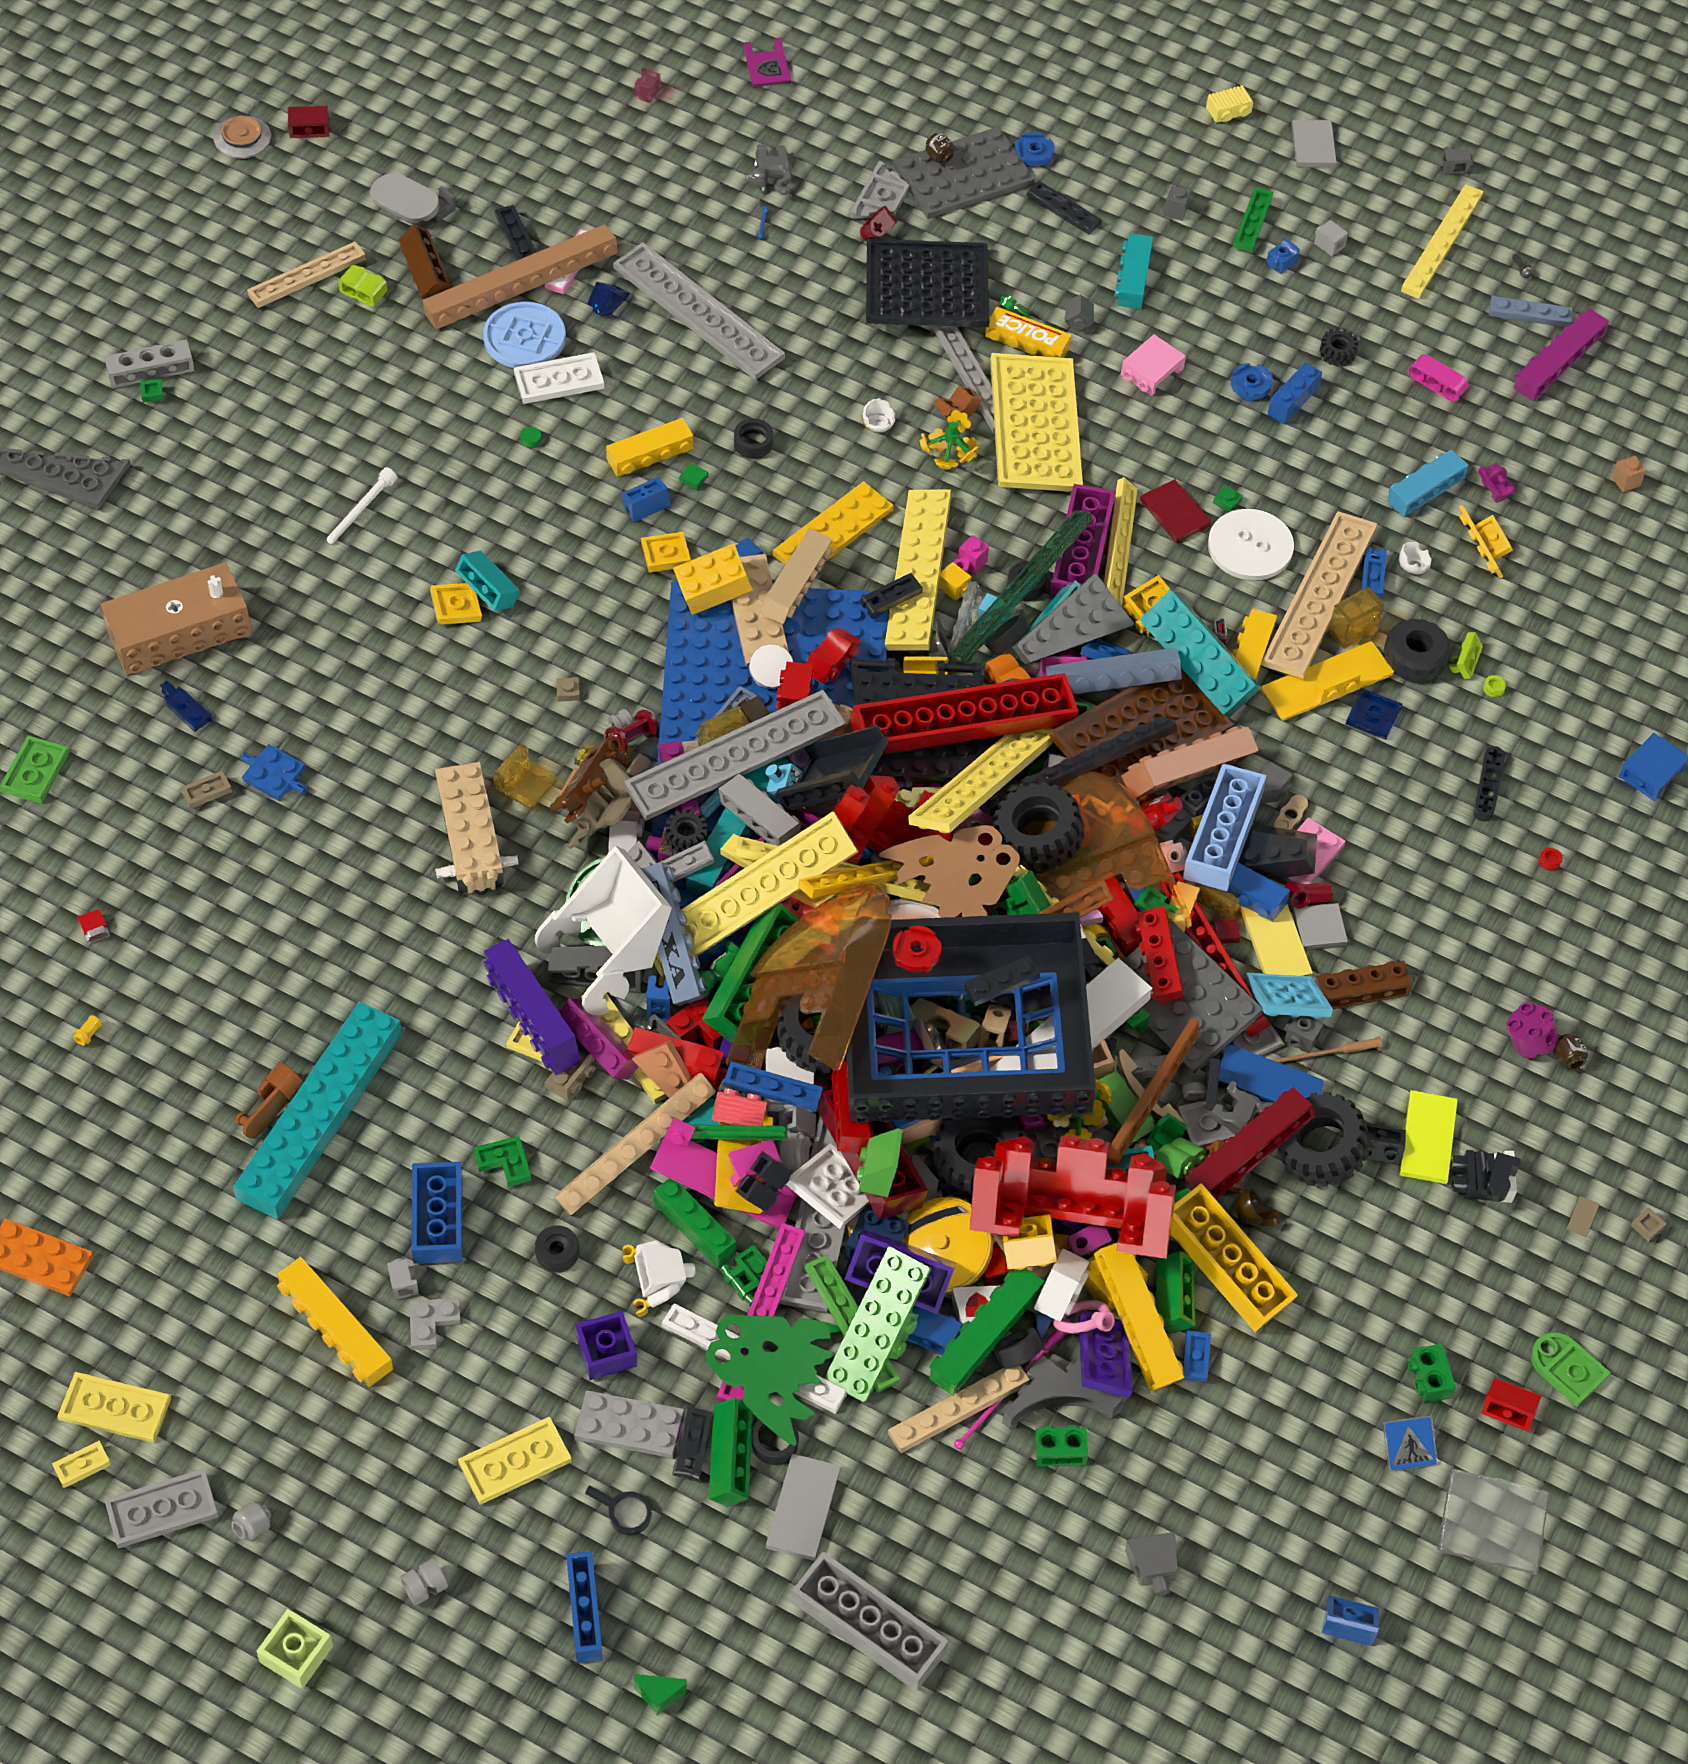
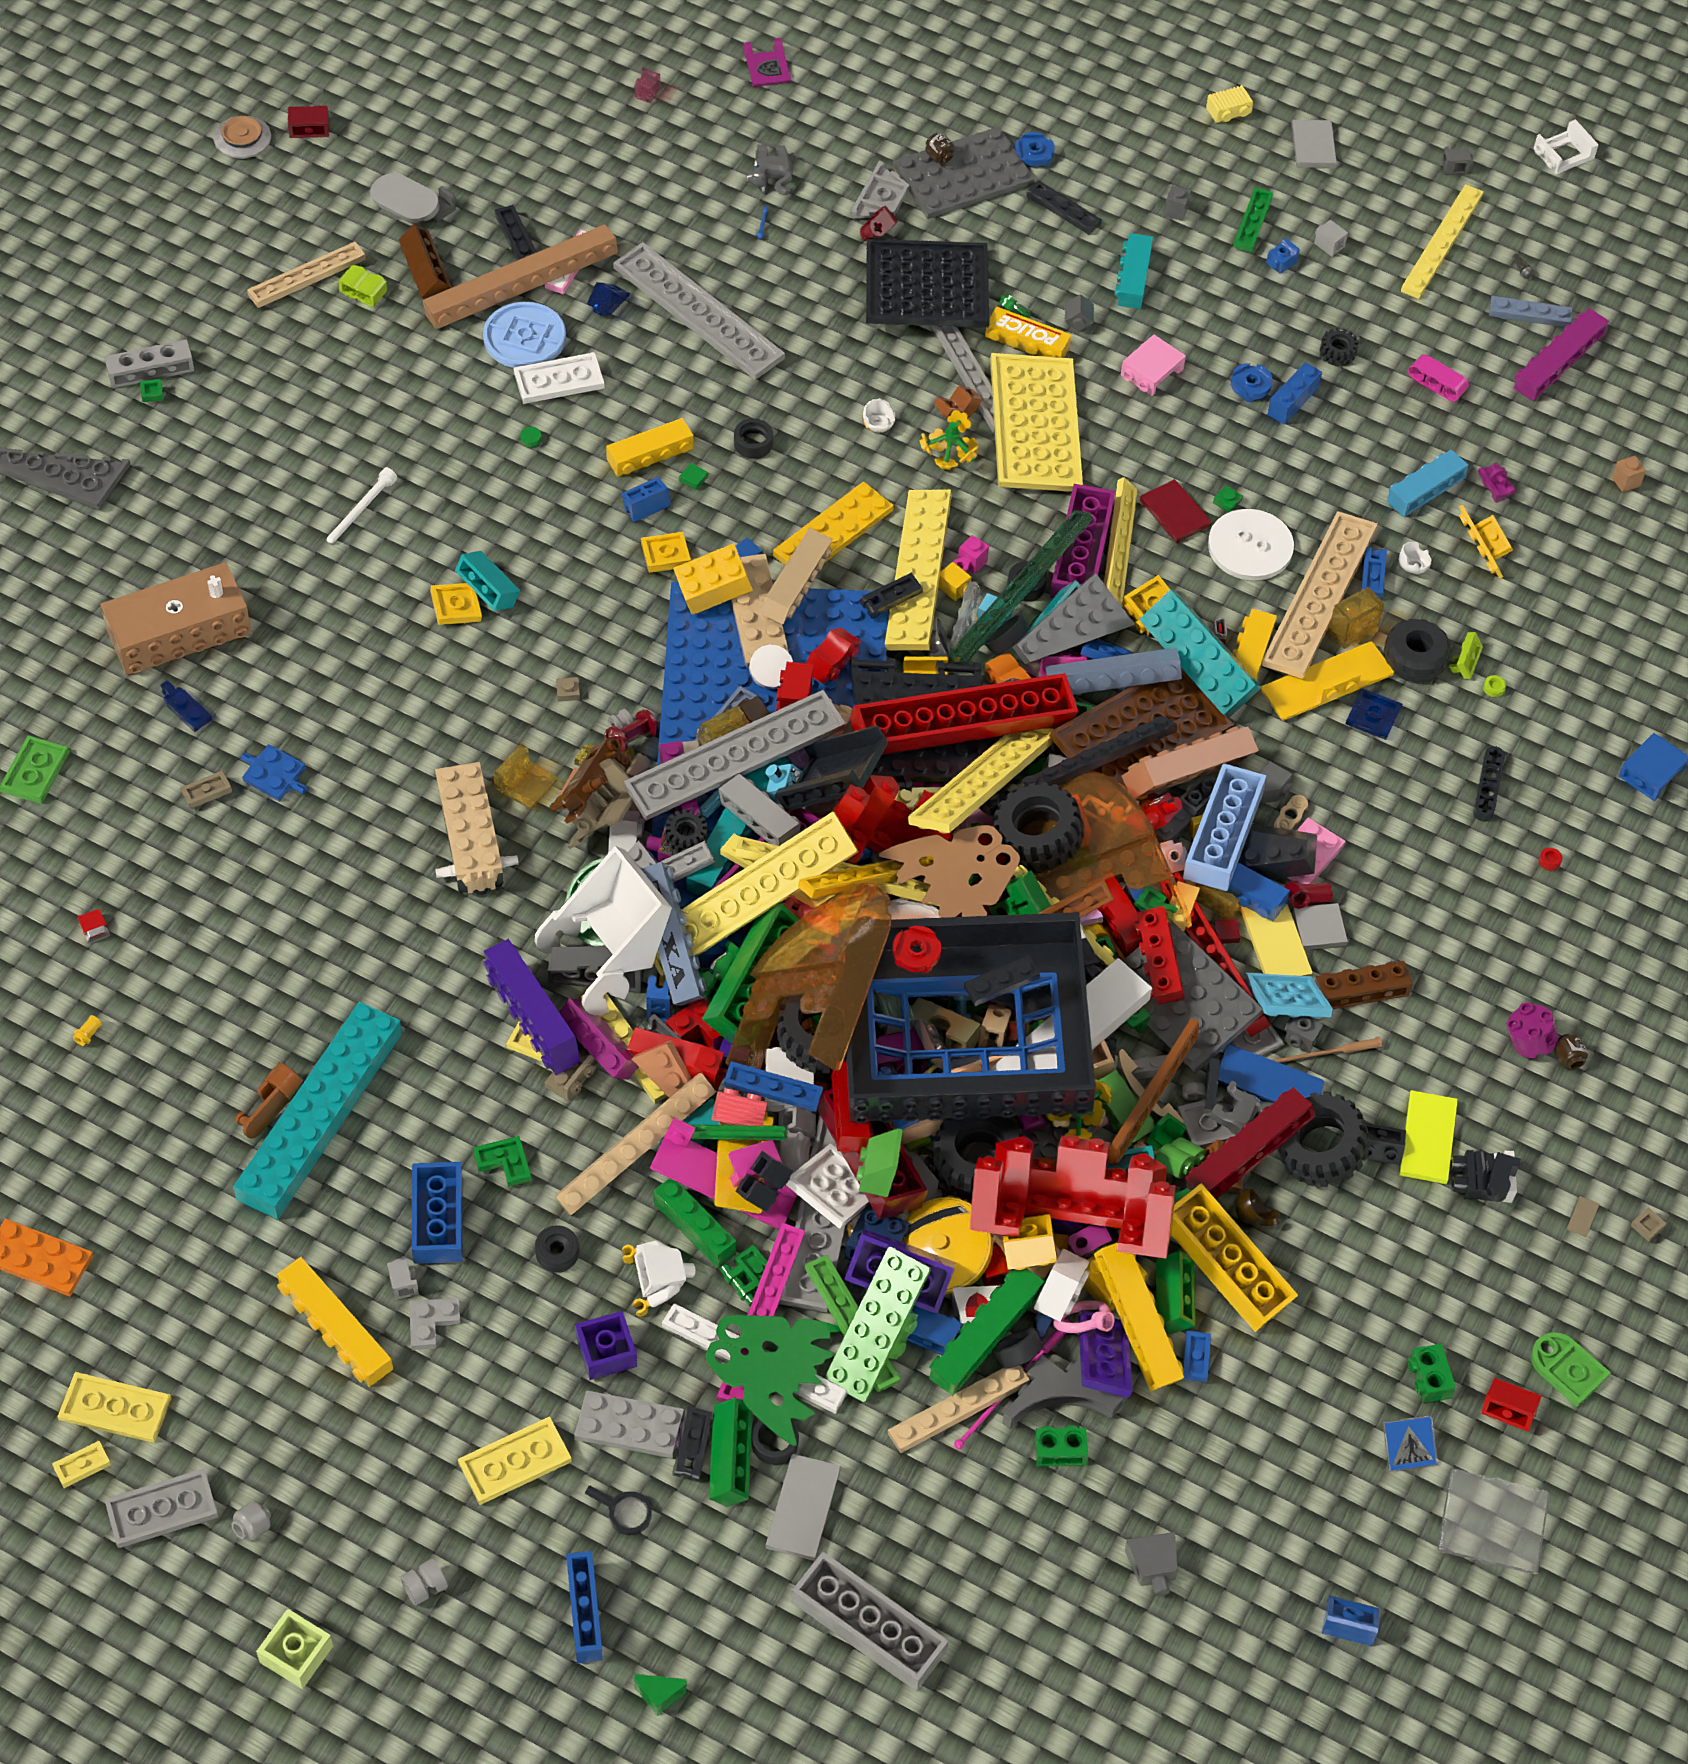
(1577, 136): none -> white panel

